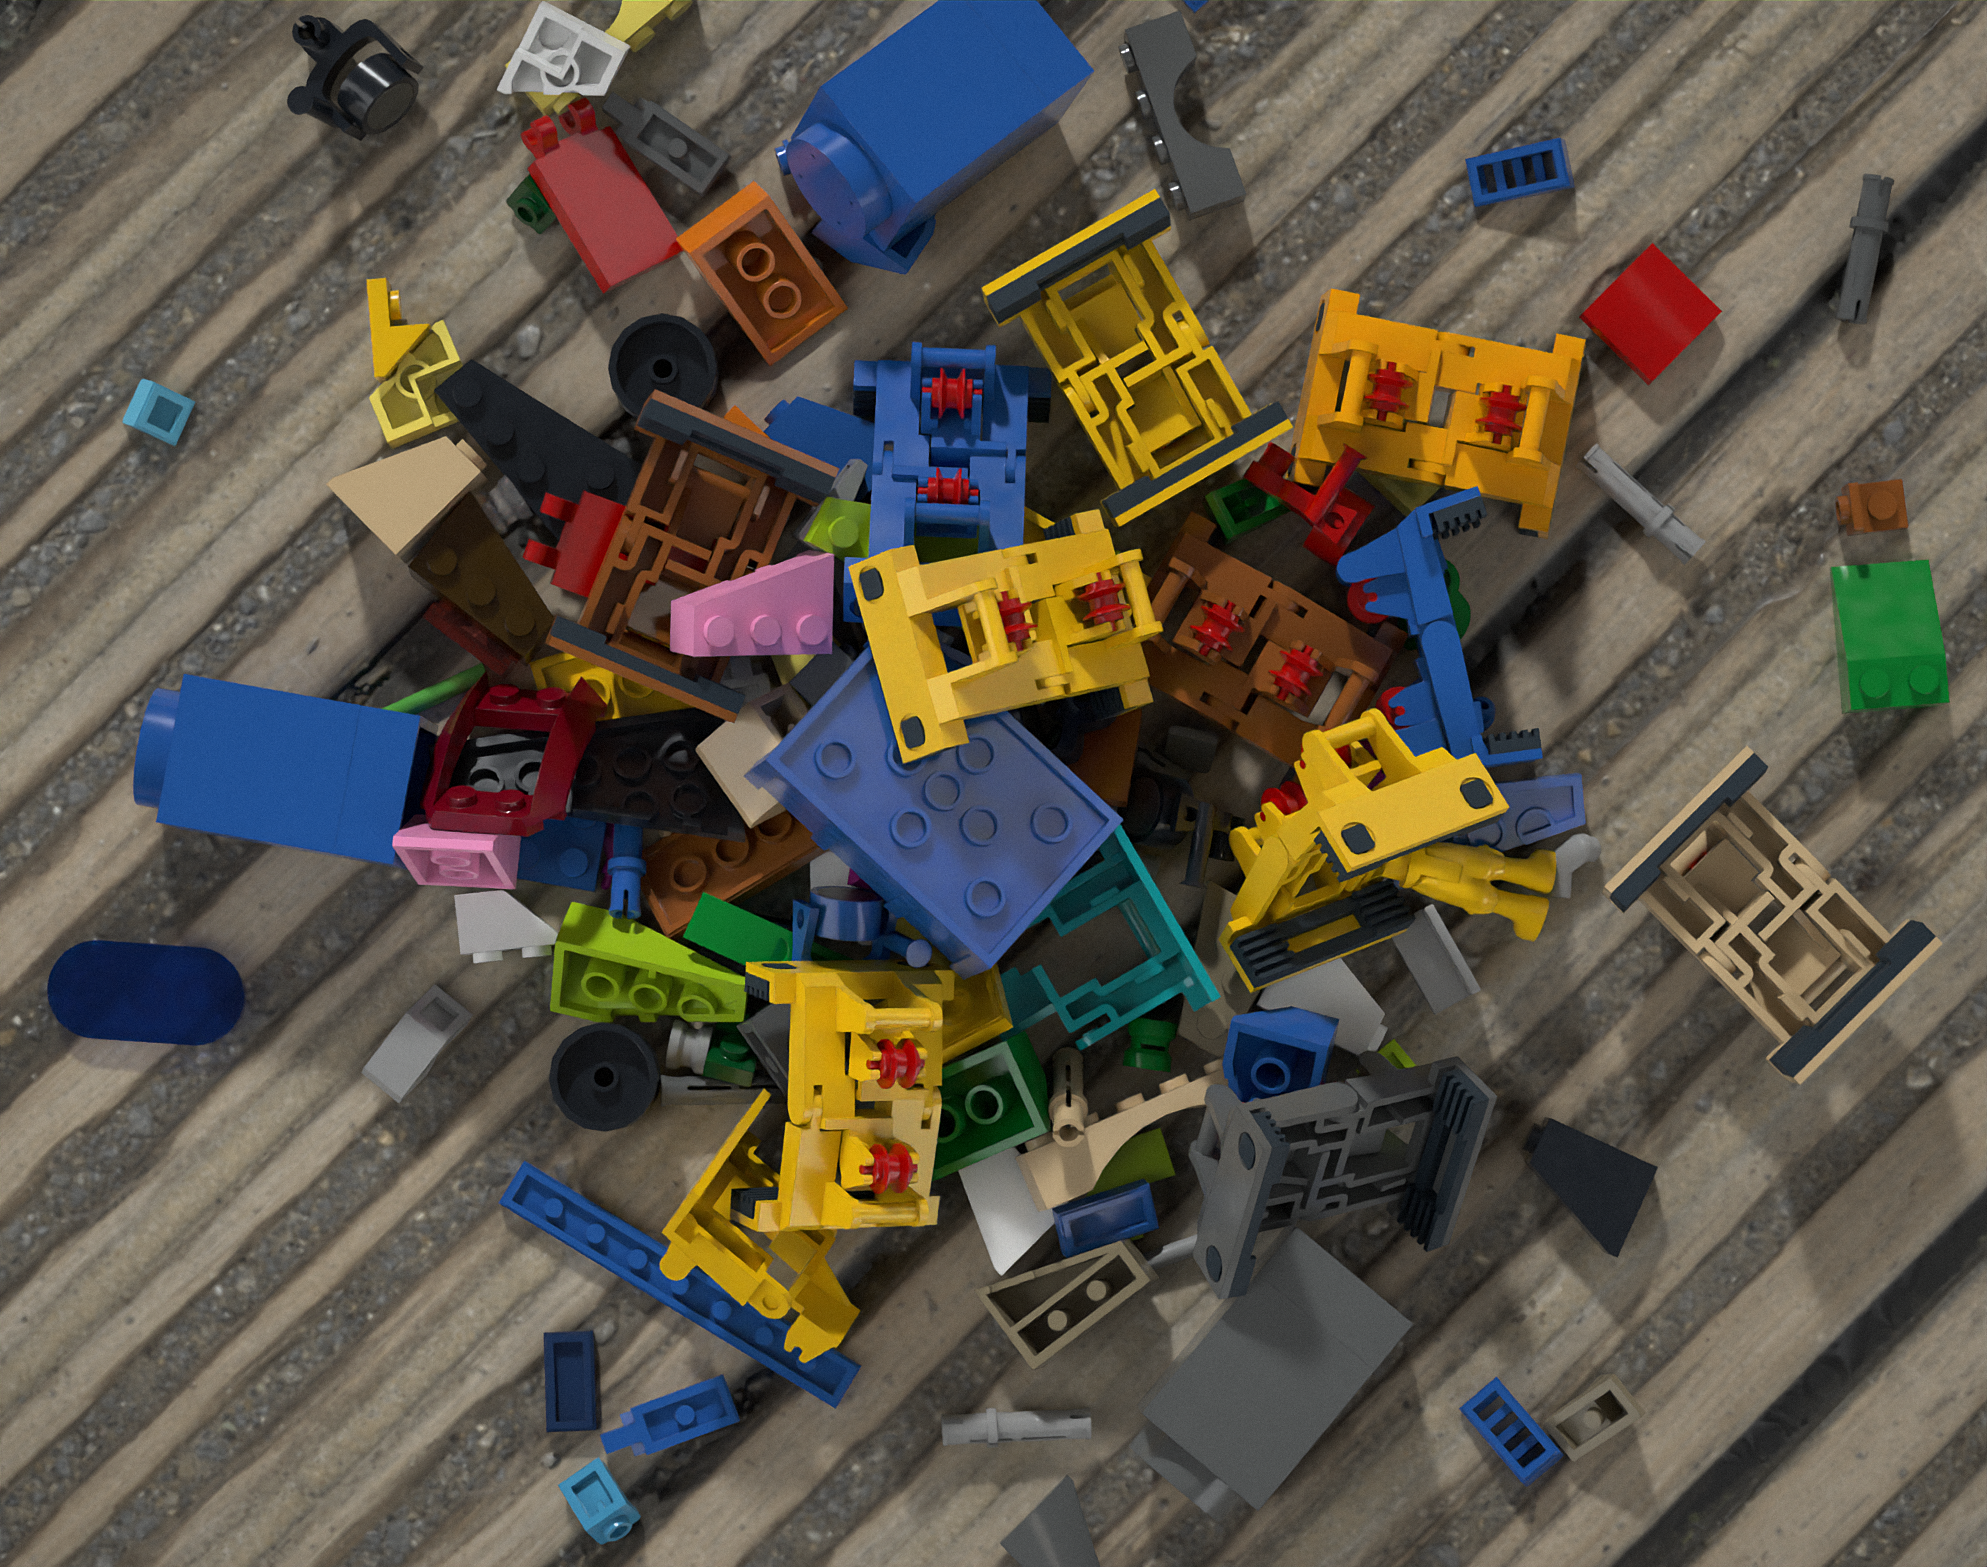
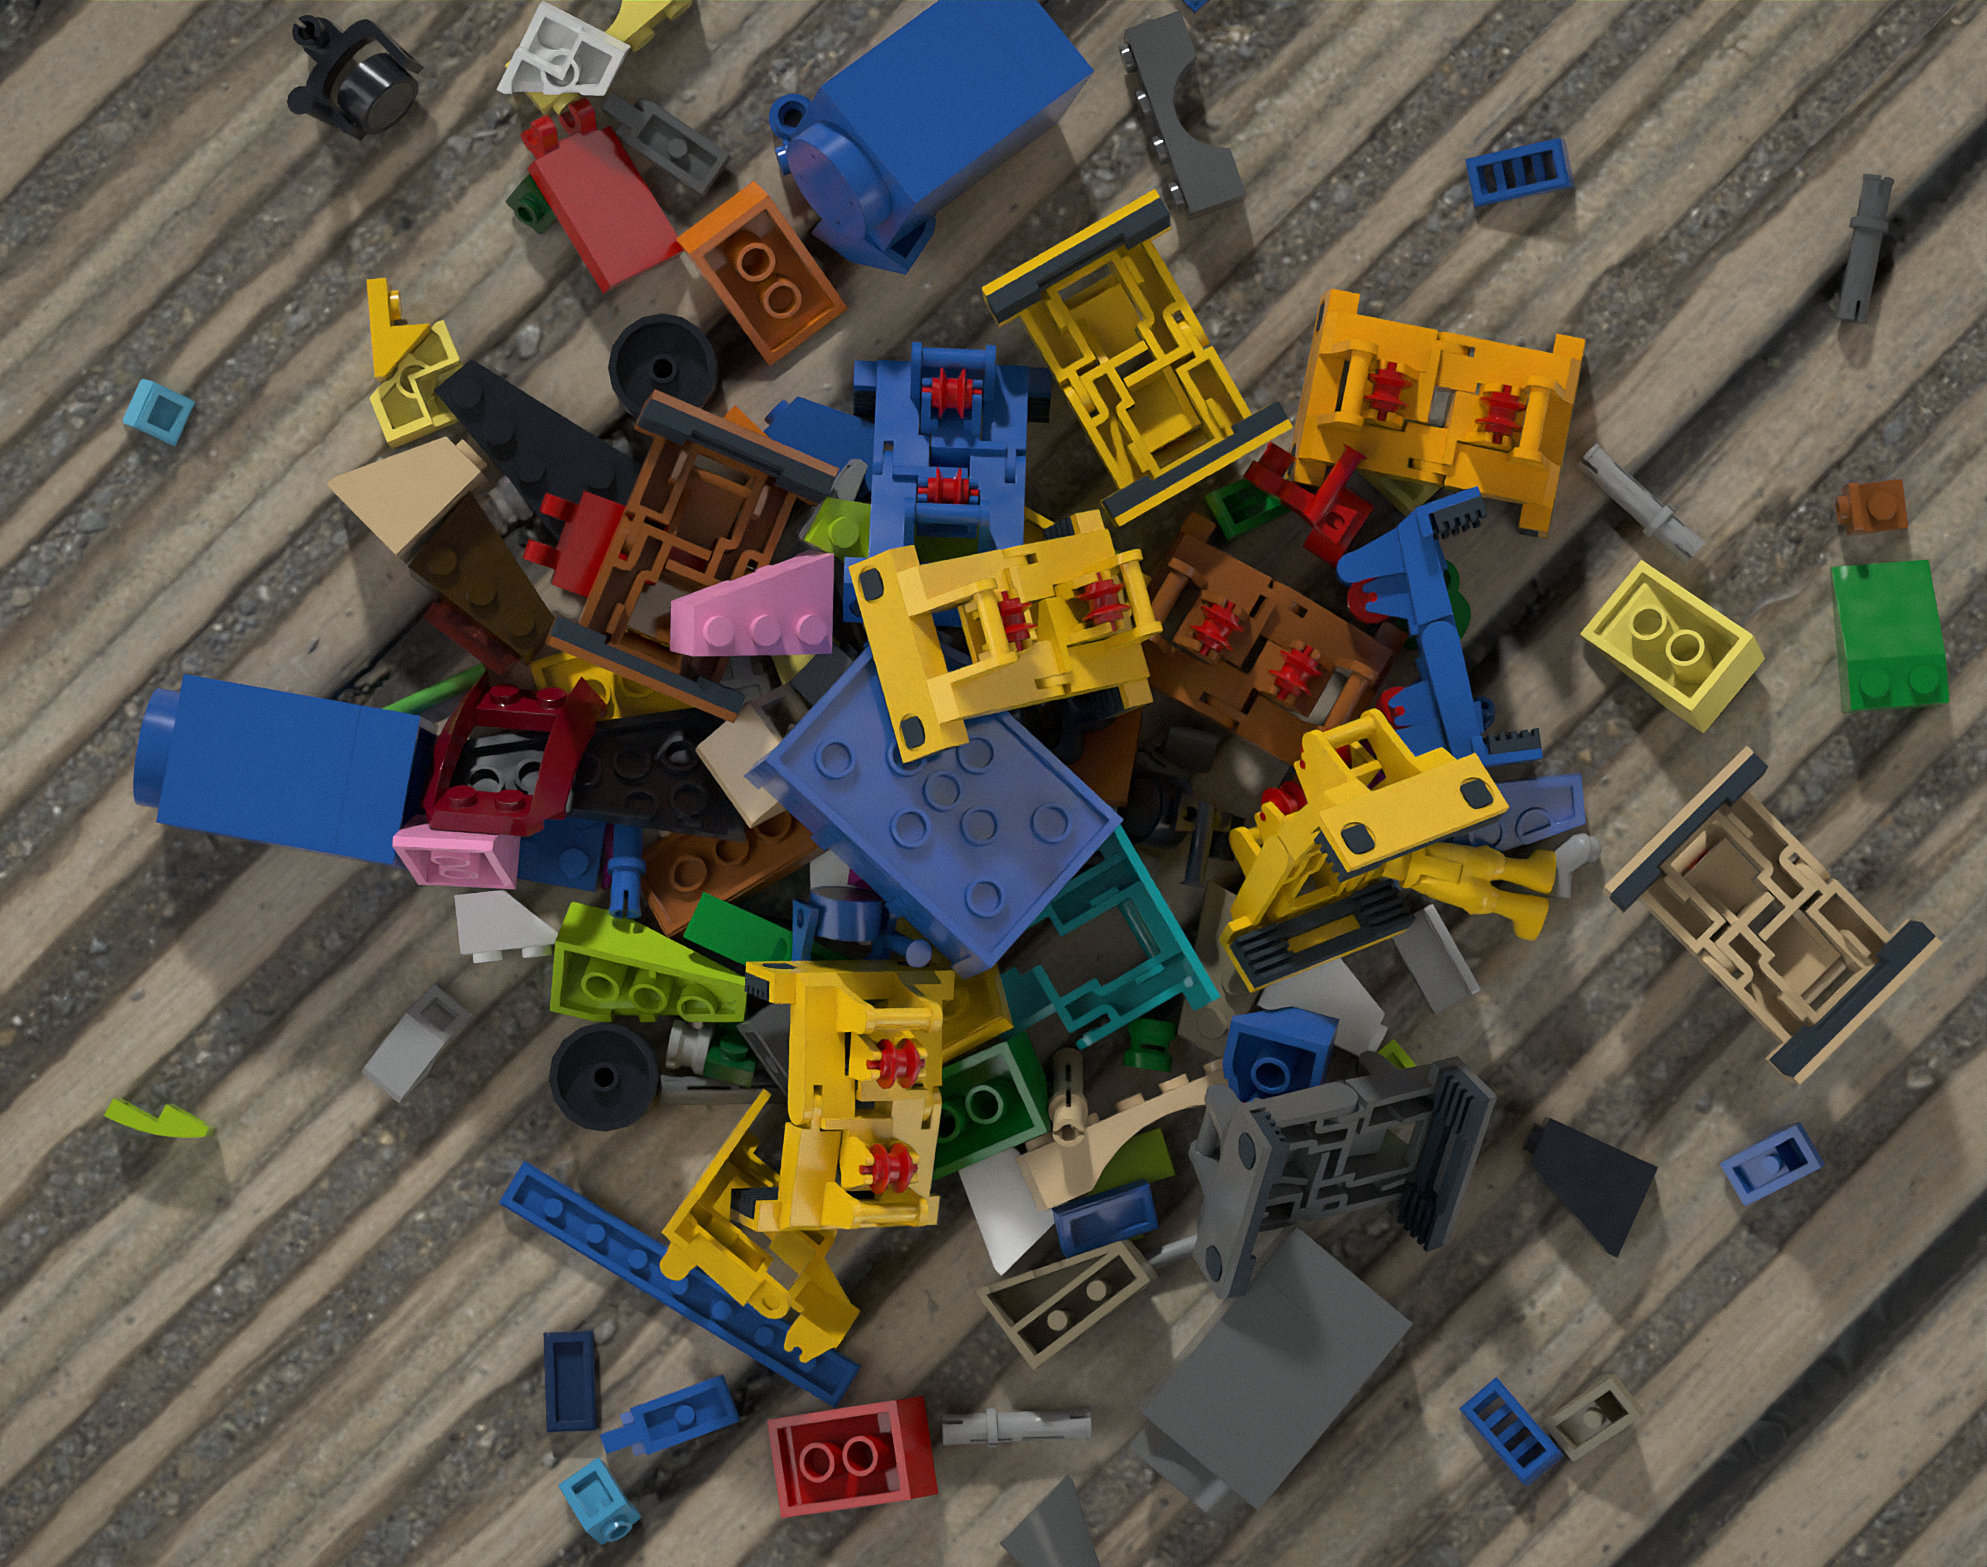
(146, 992): clear blue tile -> none
(171, 1122): none -> lime slope
(780, 108): none -> blue plate
(852, 1457): none -> red slope
(1650, 314): red slope -> none
(1674, 645): none -> light yellow slope
(1772, 1163): none -> blue slope

